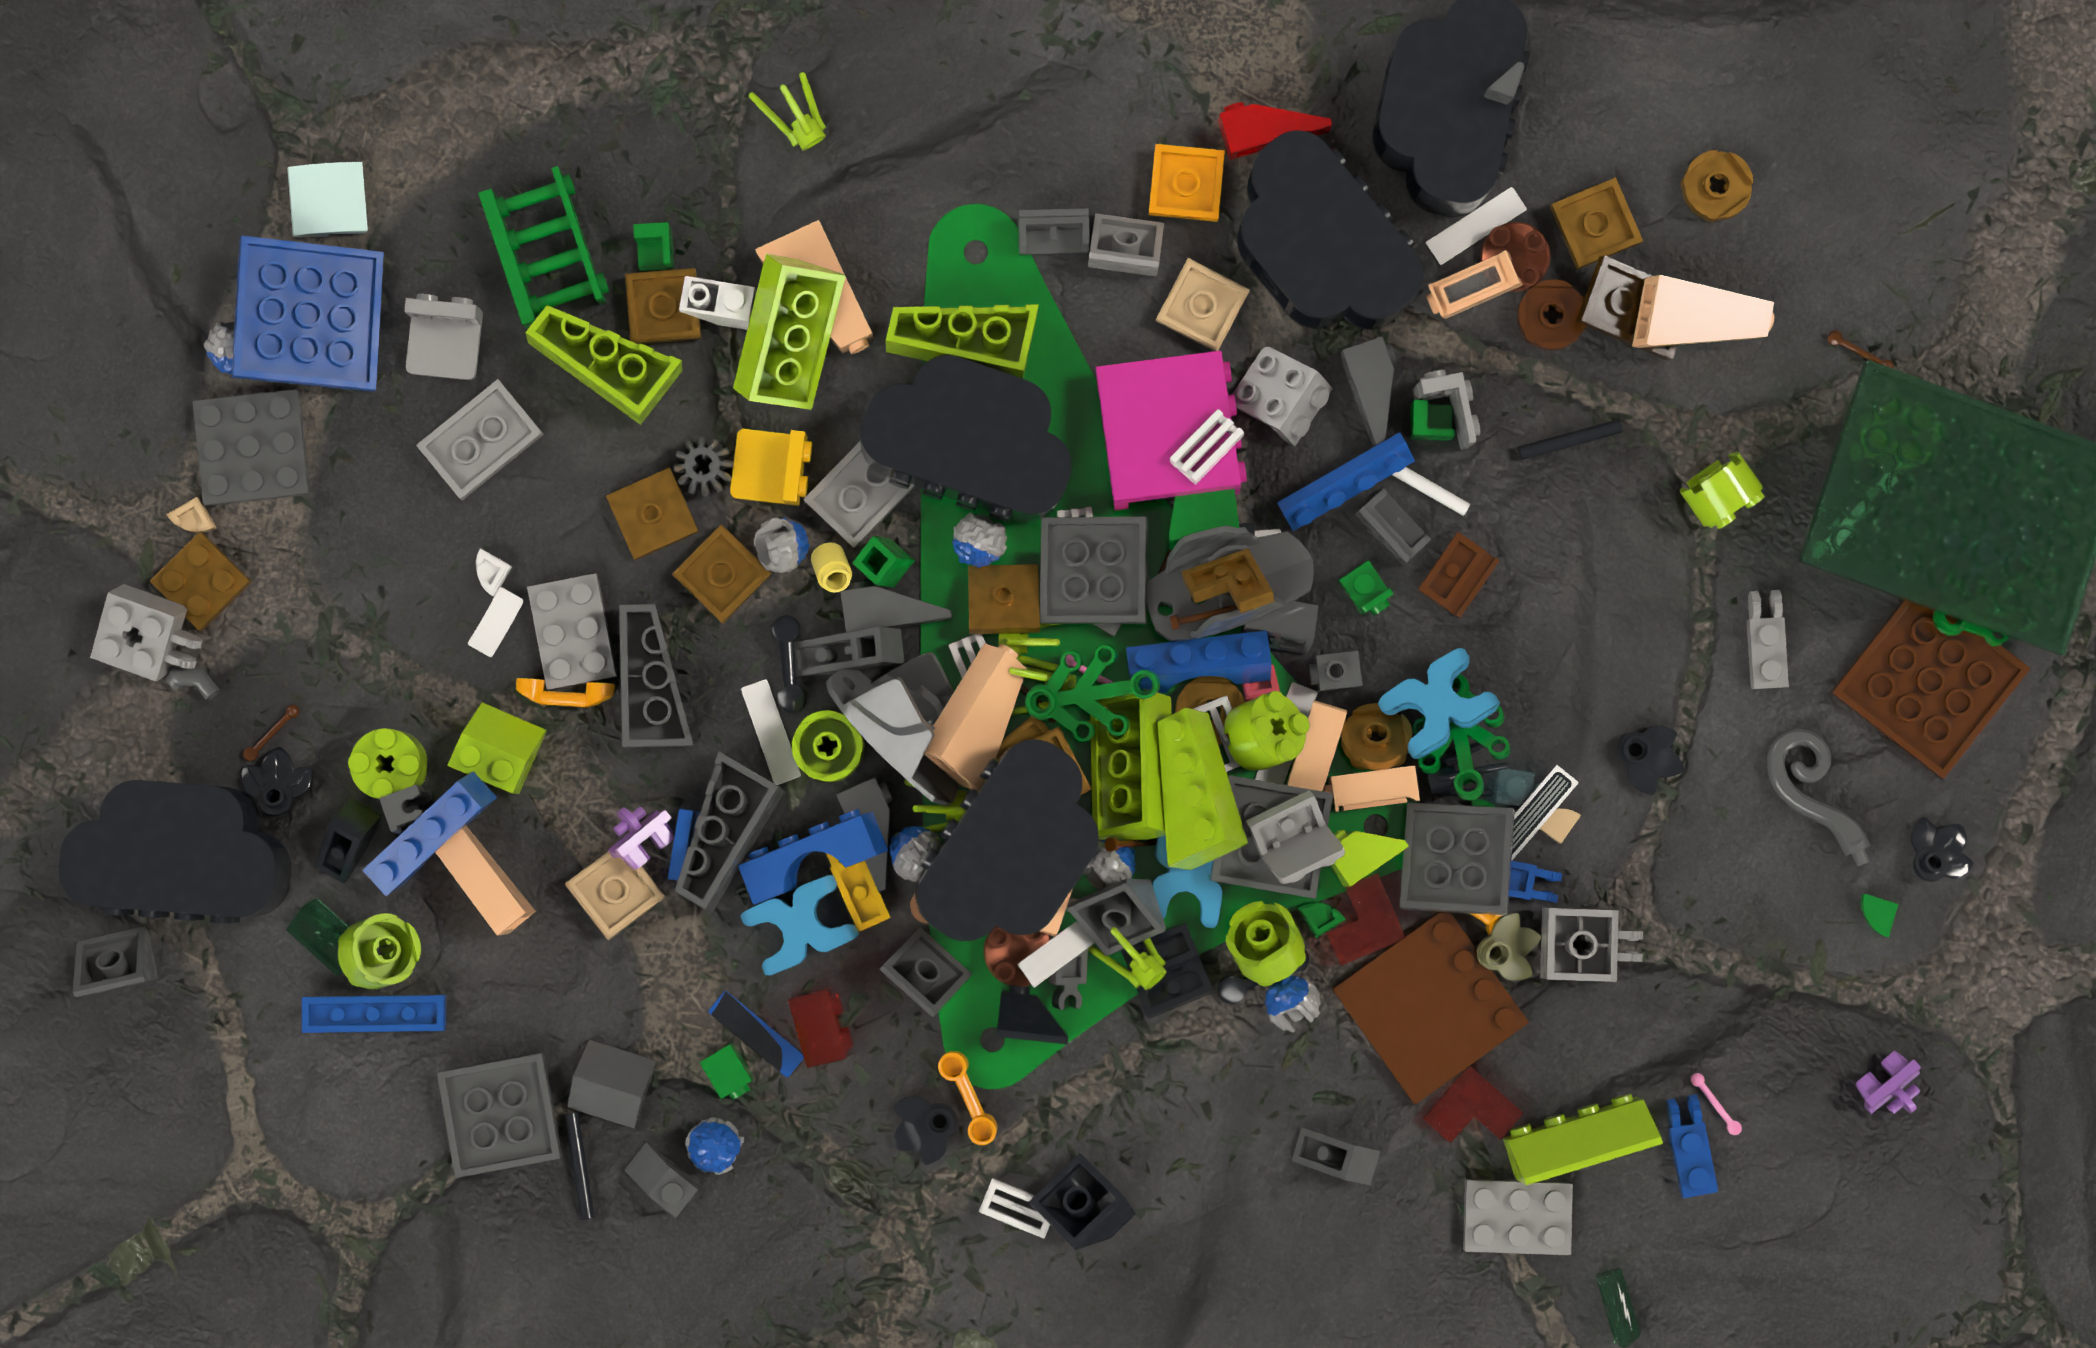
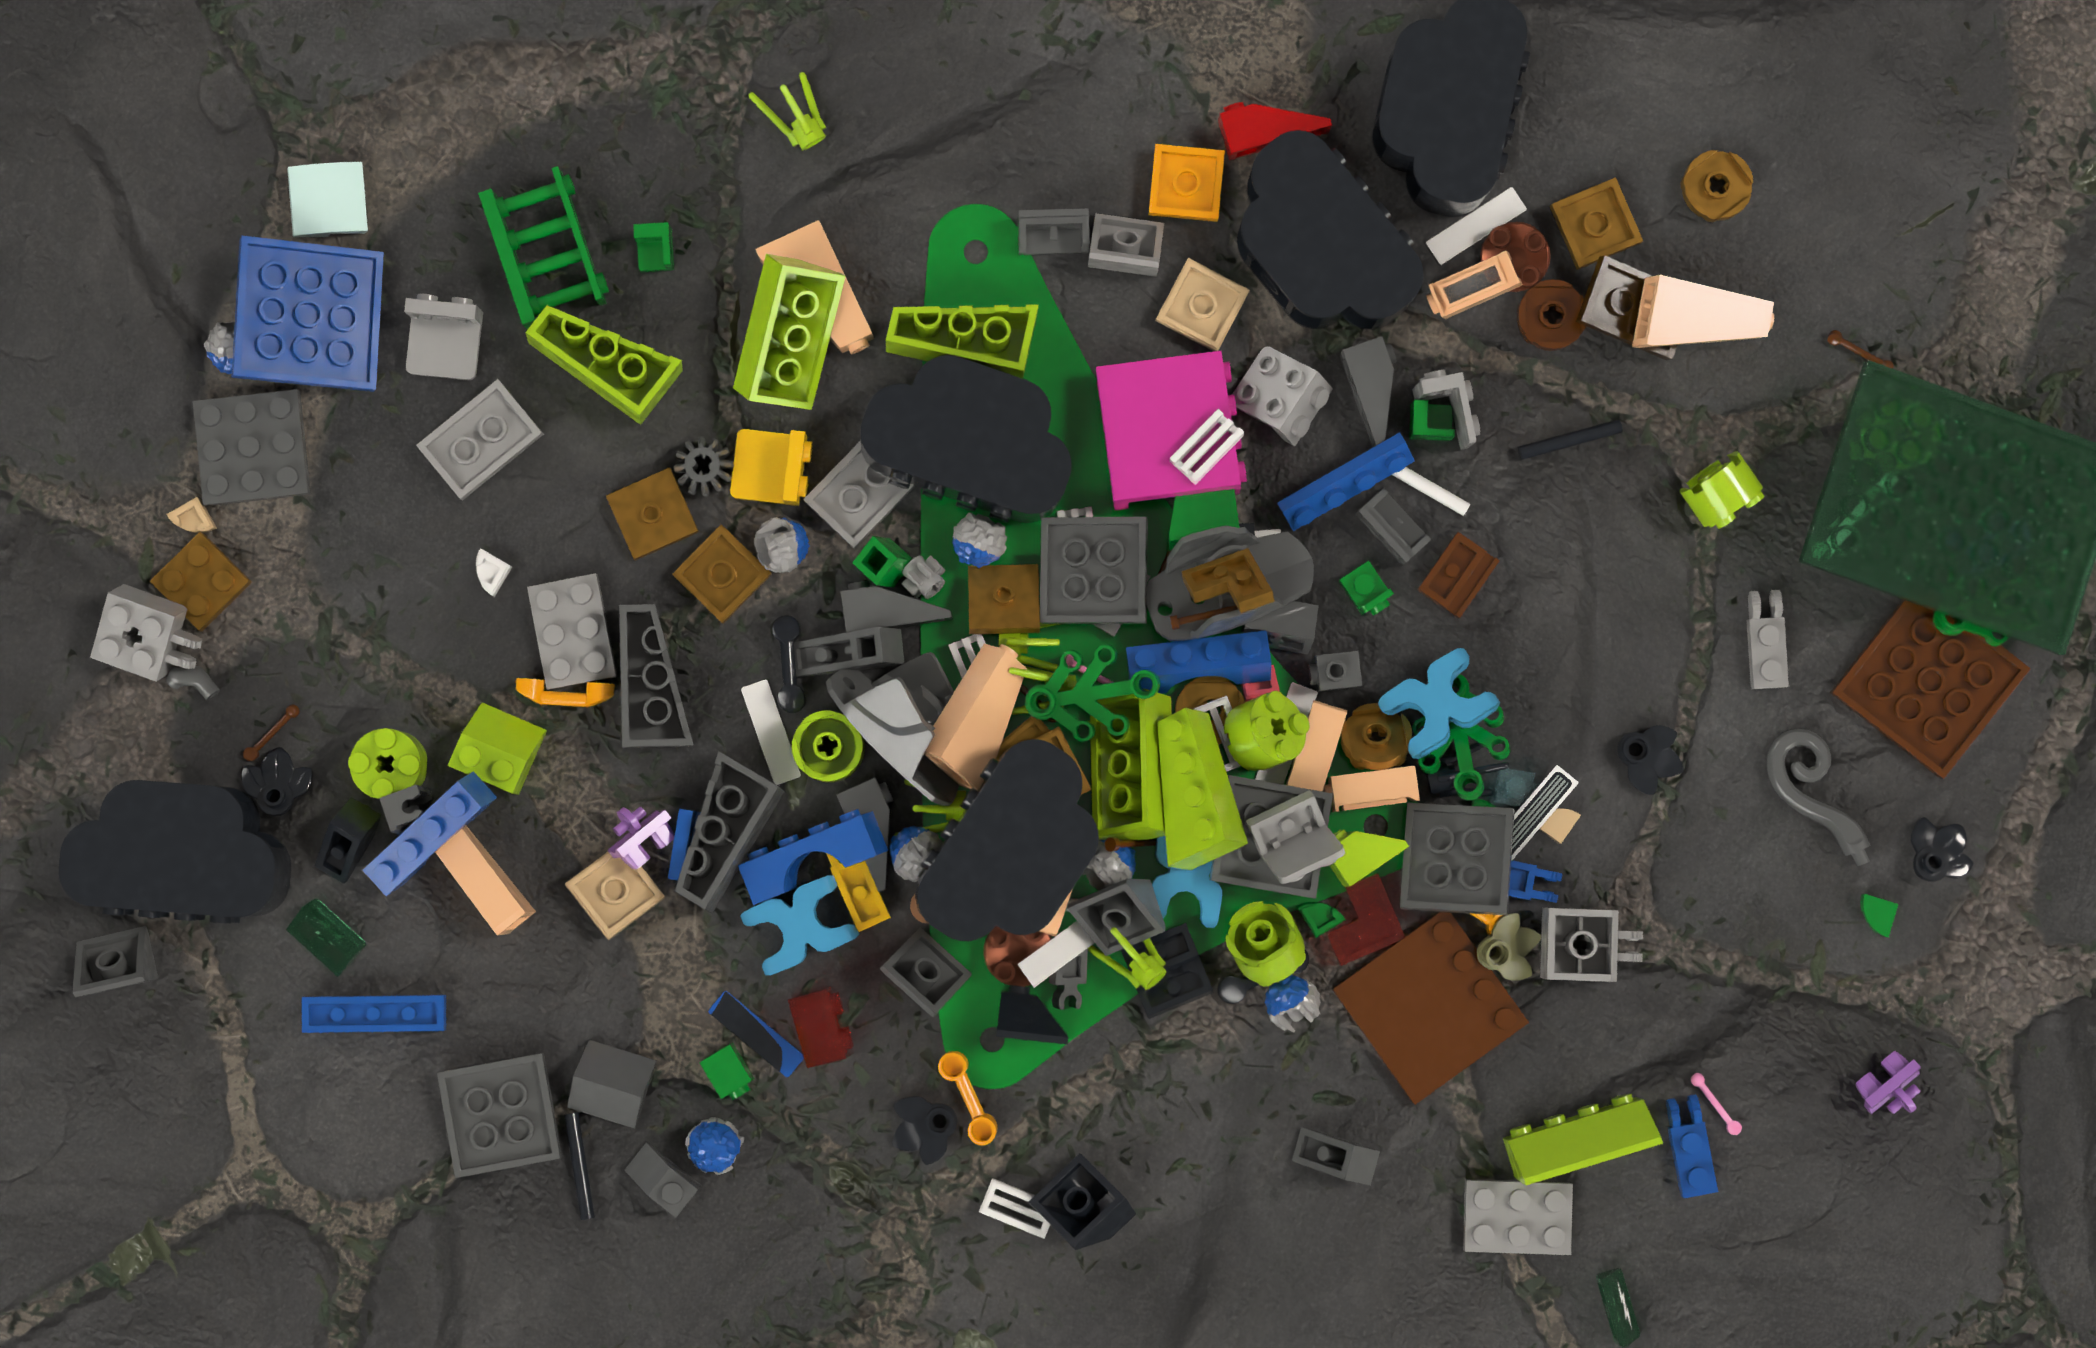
(359, 951): lime brick -> none
(496, 622): white sticker -> none
(655, 305): pearl gold plate -> none
(718, 302): white slope -> none
(831, 567): light yellow brick -> none
(923, 577): none -> light grey gear
(1470, 1098): clear red plate -> none
(1506, 86): dark grey slope -> none

